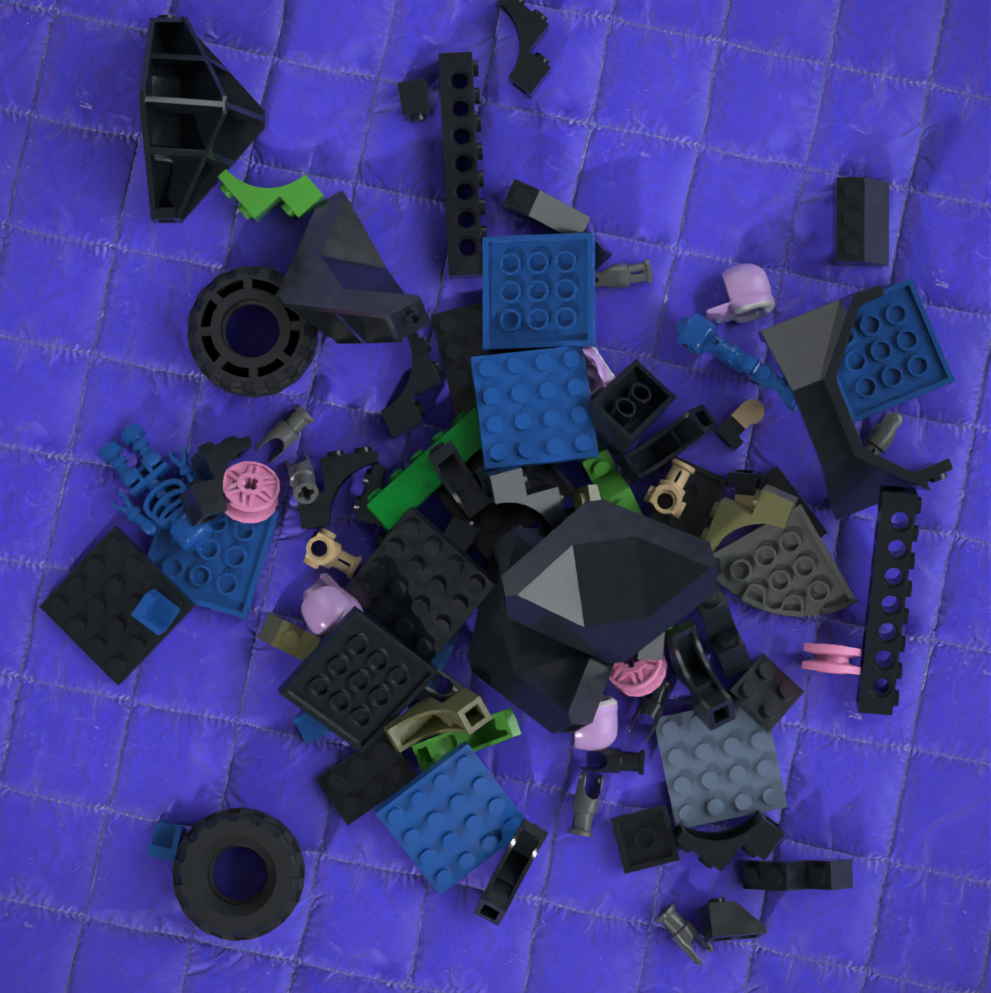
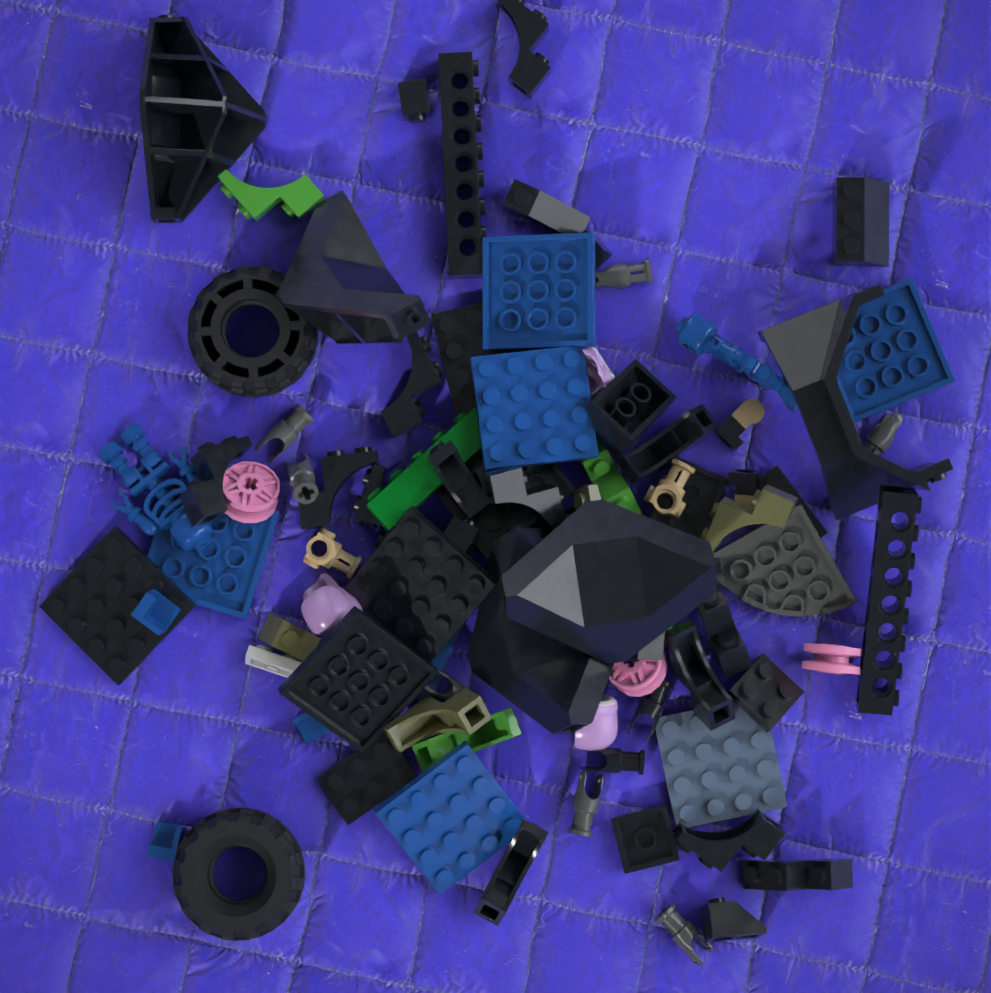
(264, 659): none -> white plate
(747, 293): lavender piece -> none

